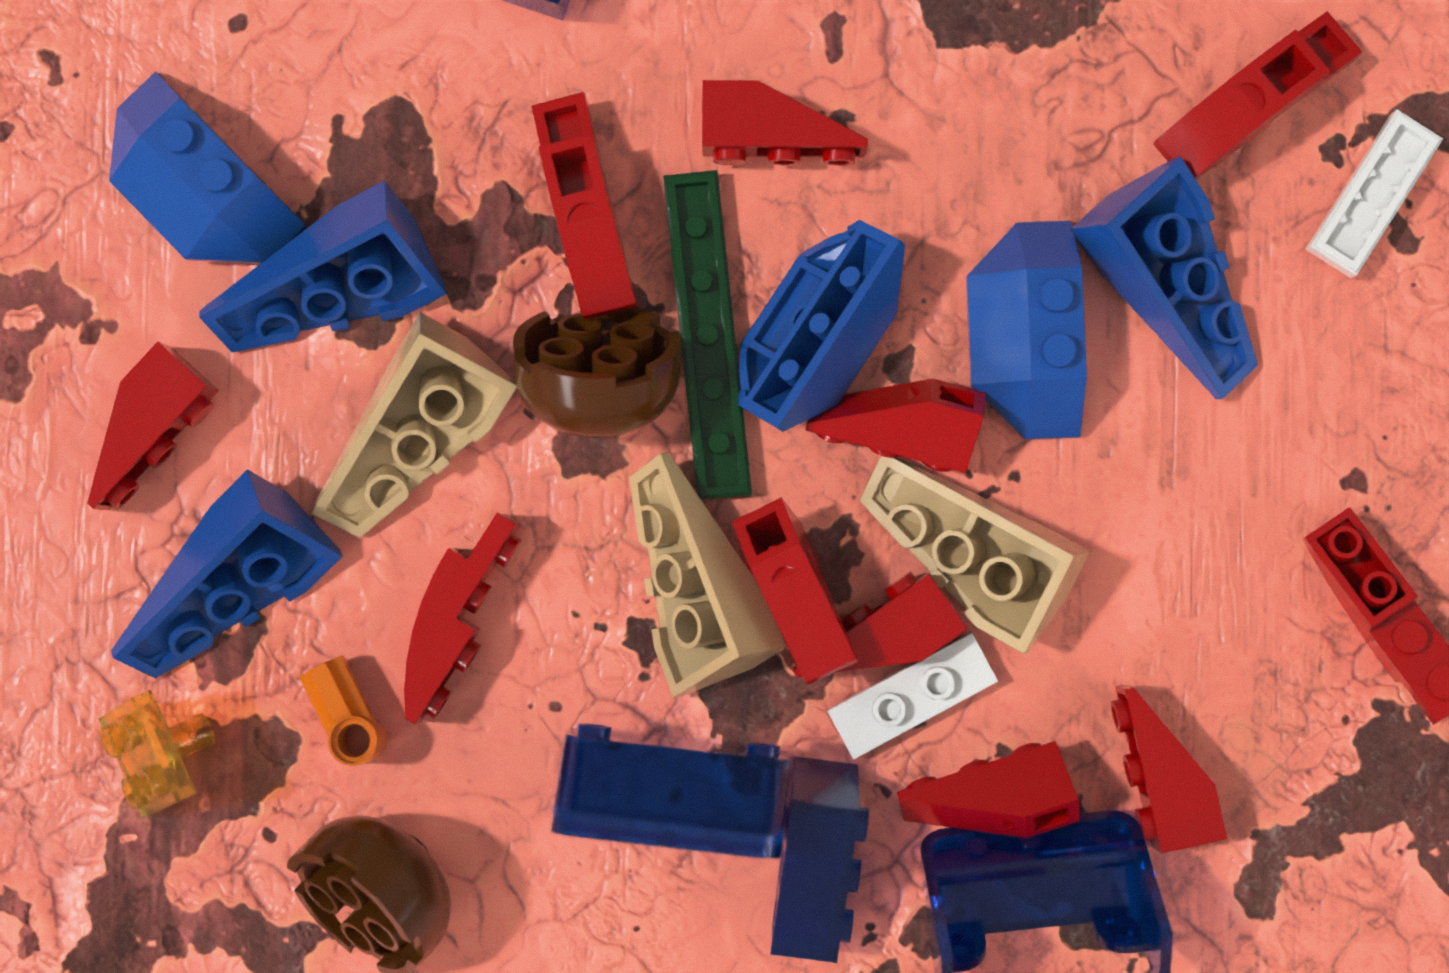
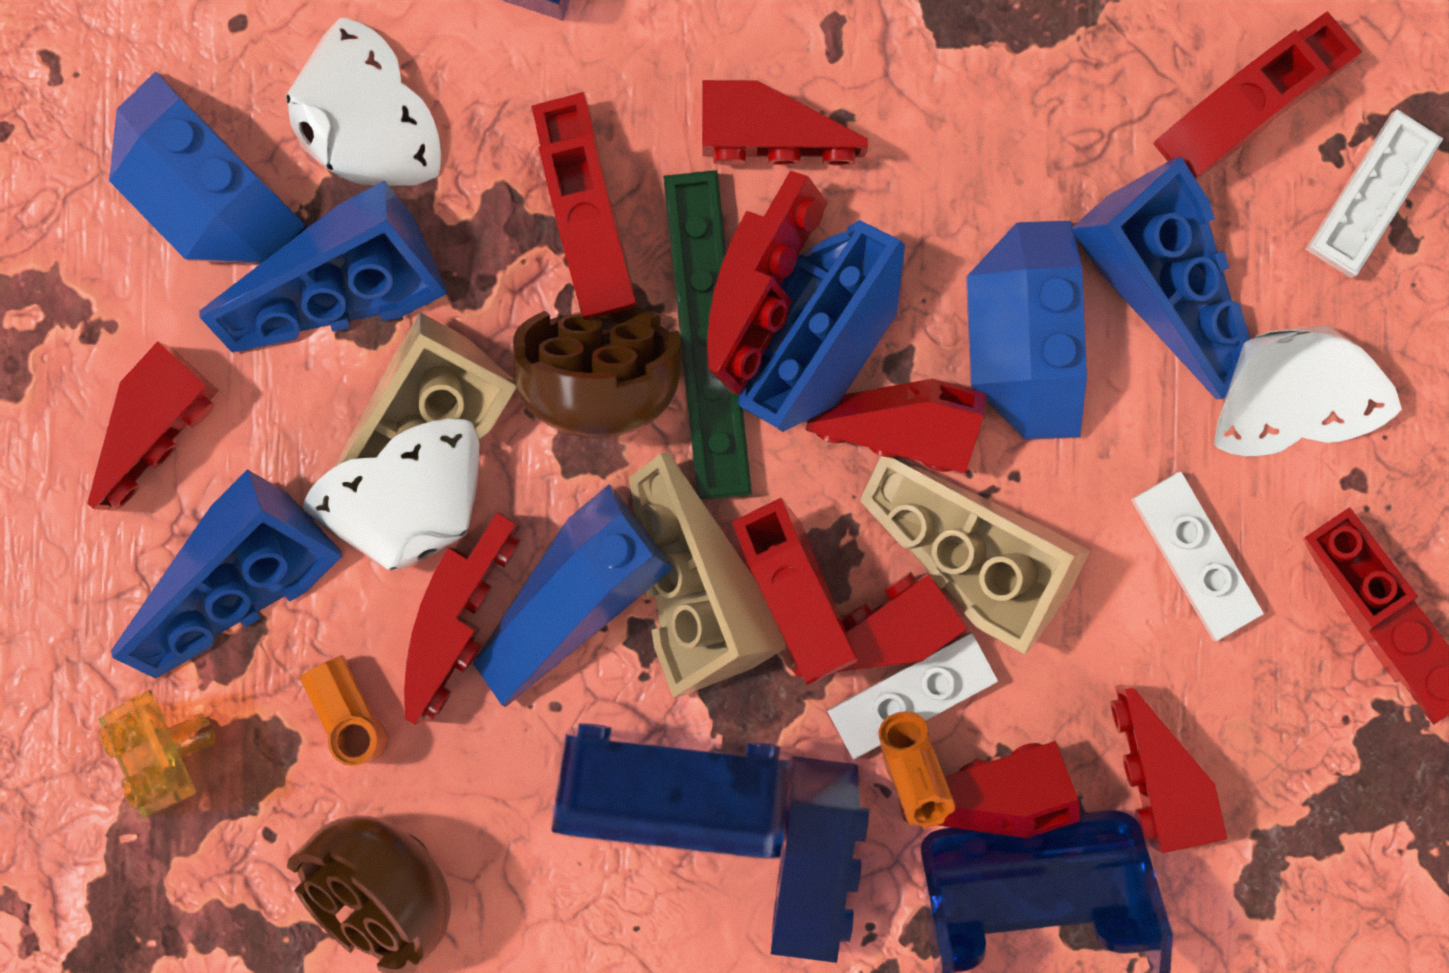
(360, 111): none -> white piece
(404, 505): none -> white piece
(580, 584): none -> blue wedge
(748, 294): none -> red slope
(915, 769): none -> orange piece
(1197, 556): none -> white plate
(1294, 384): none -> white piece

